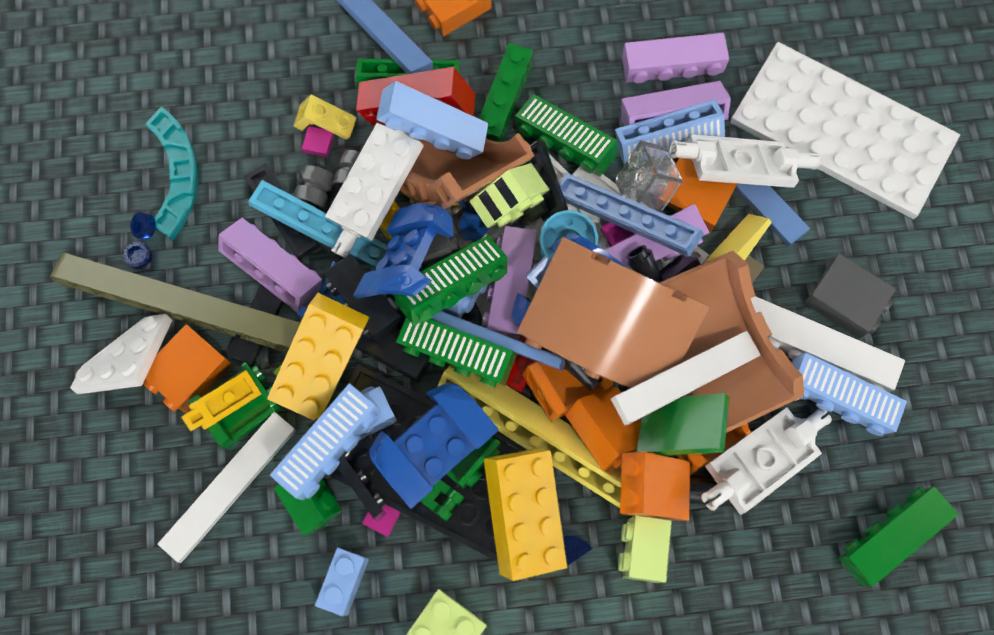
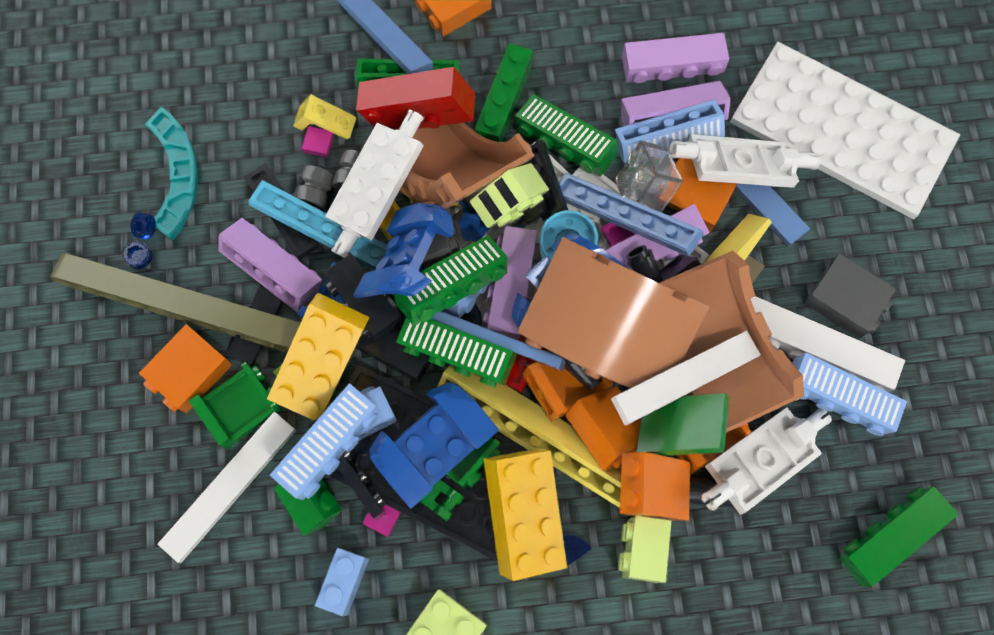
(124, 360): white plate -> none
(221, 401): yellow hinge -> none
(431, 121): light blue brick -> none

